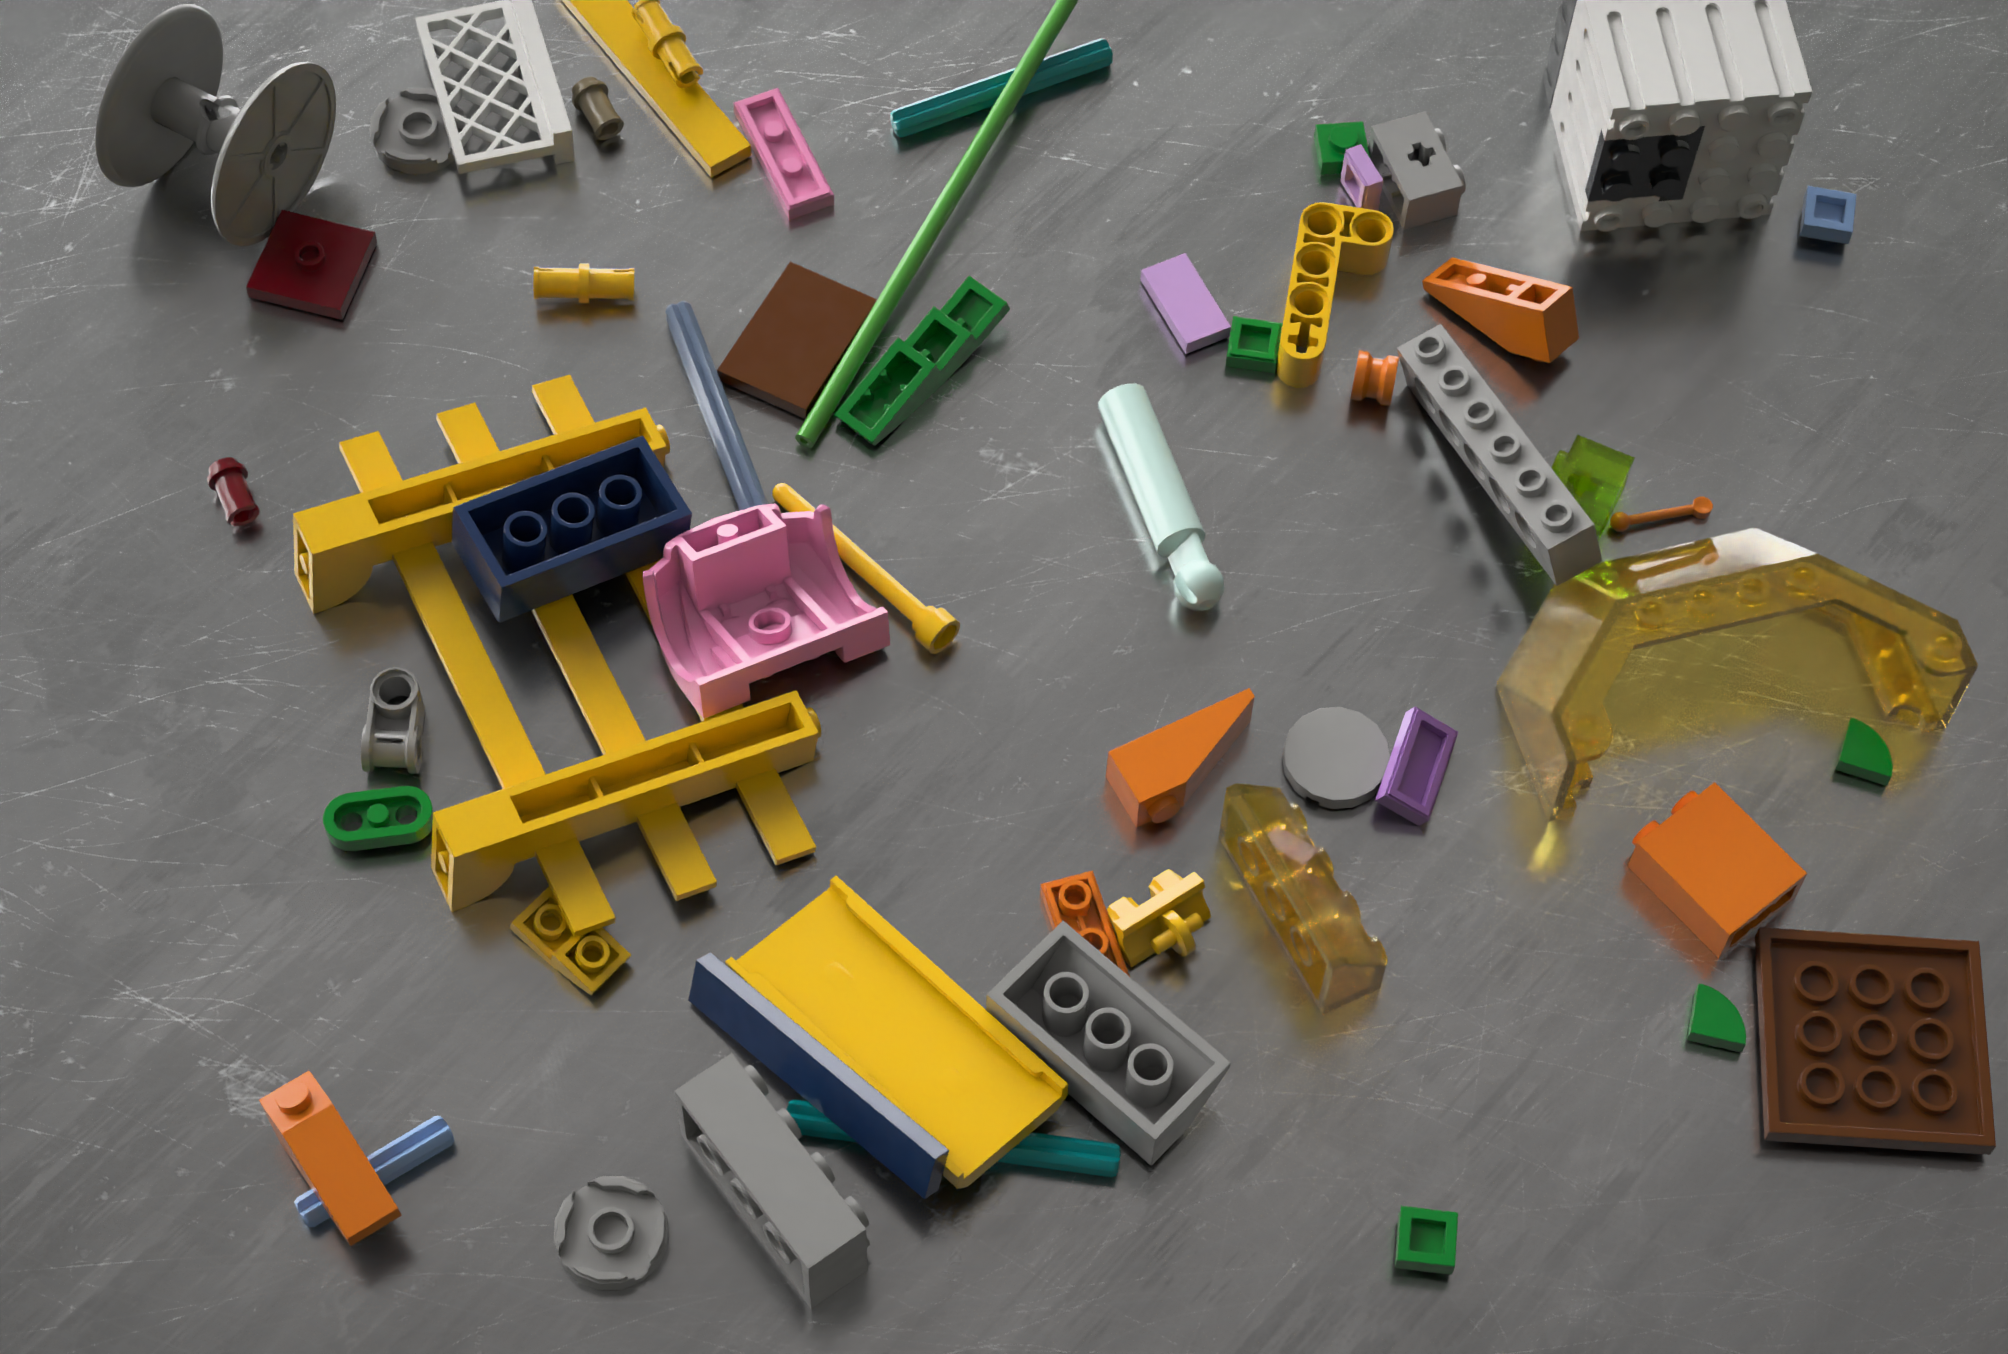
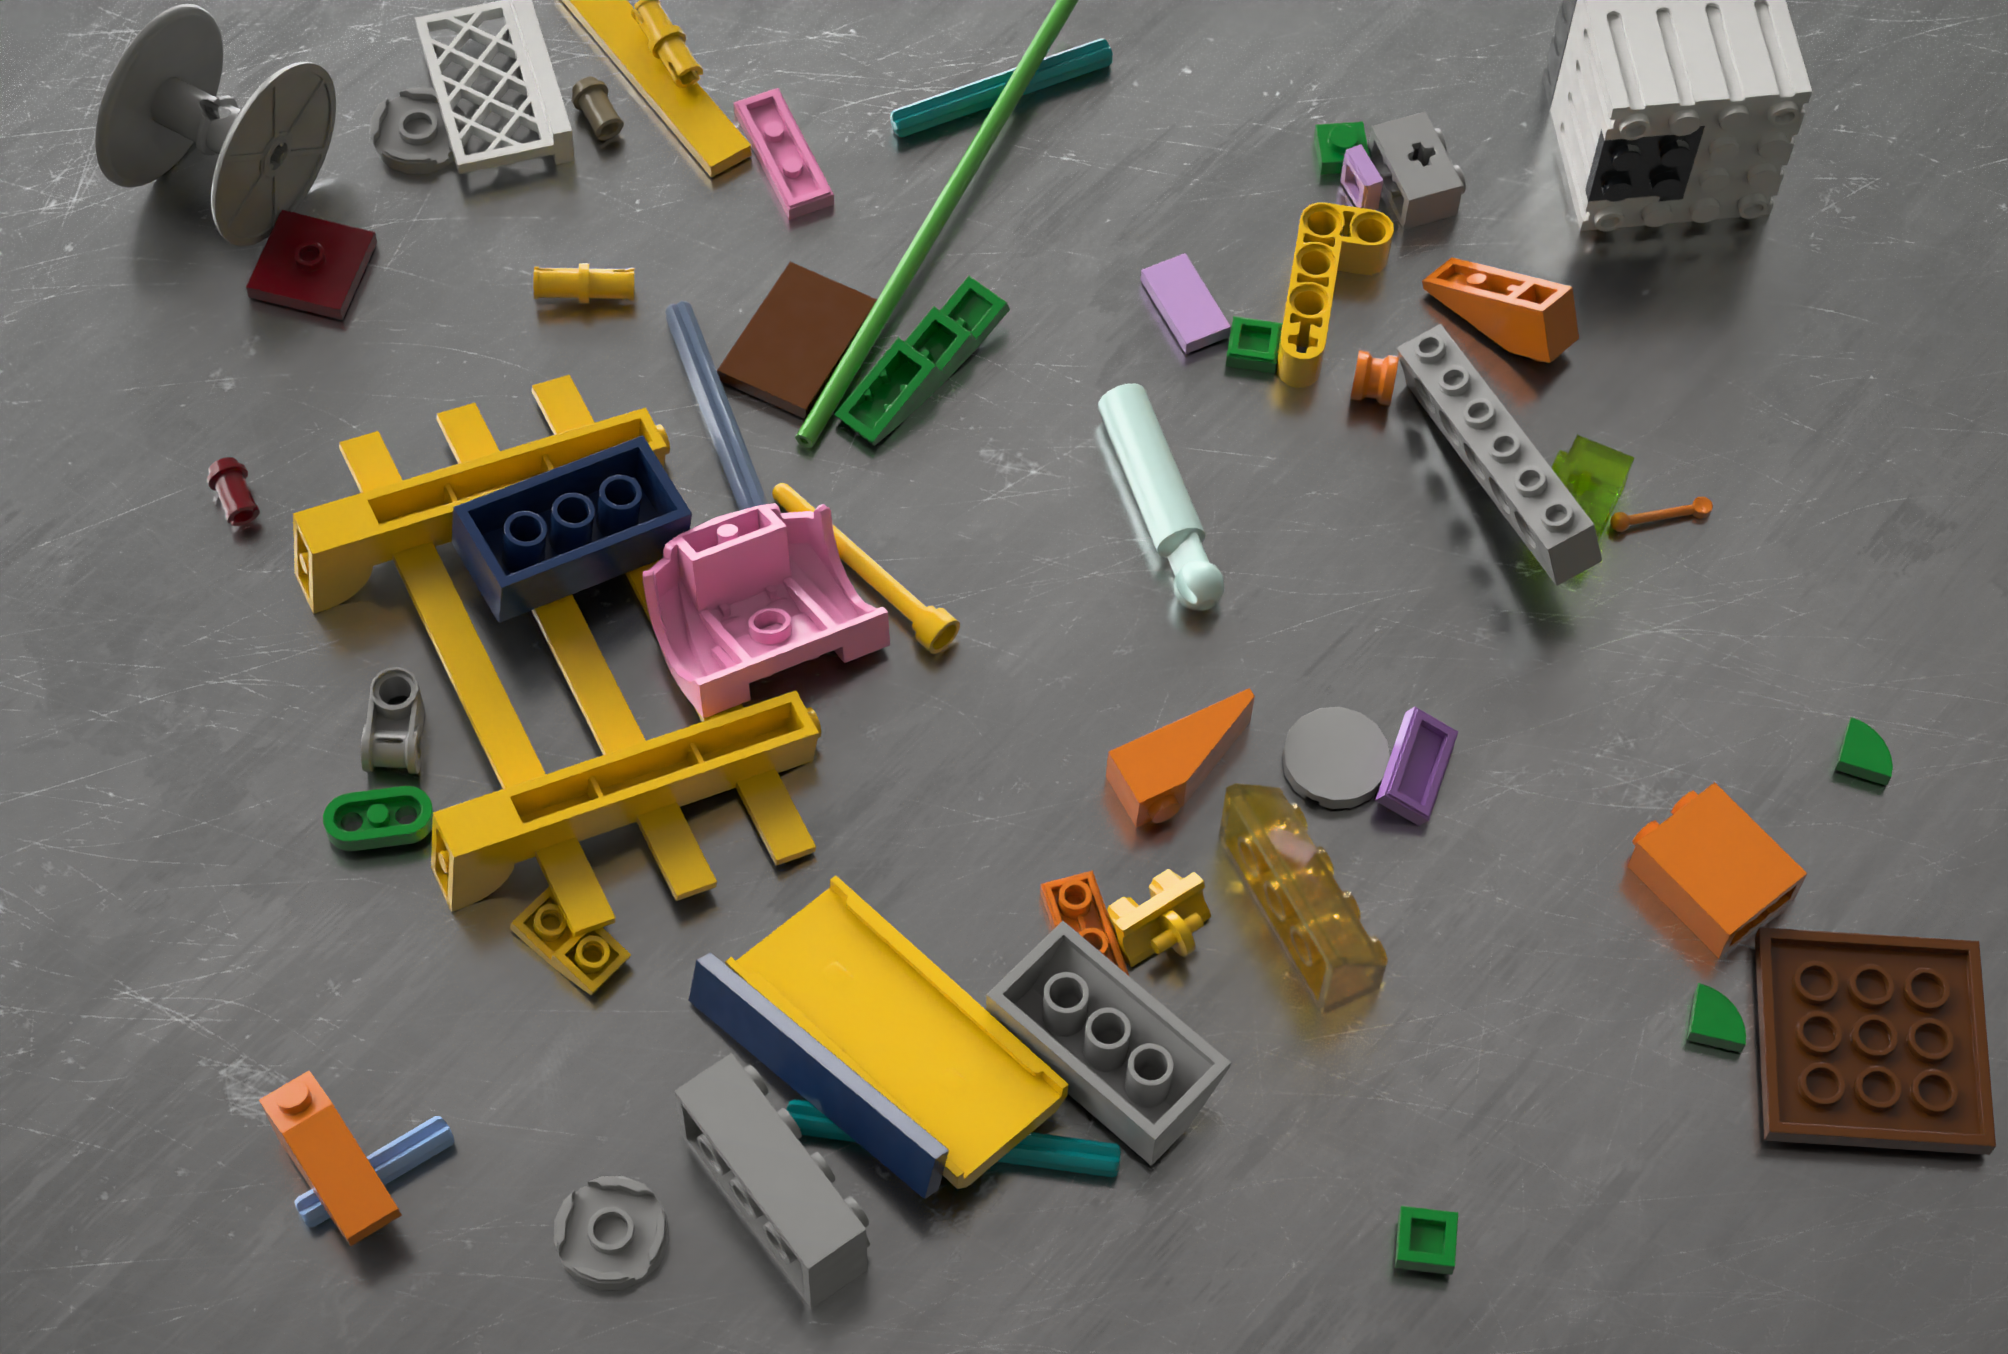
(1694, 588): clear yellow windscreen -> none
(1828, 214): light blue plate -> none

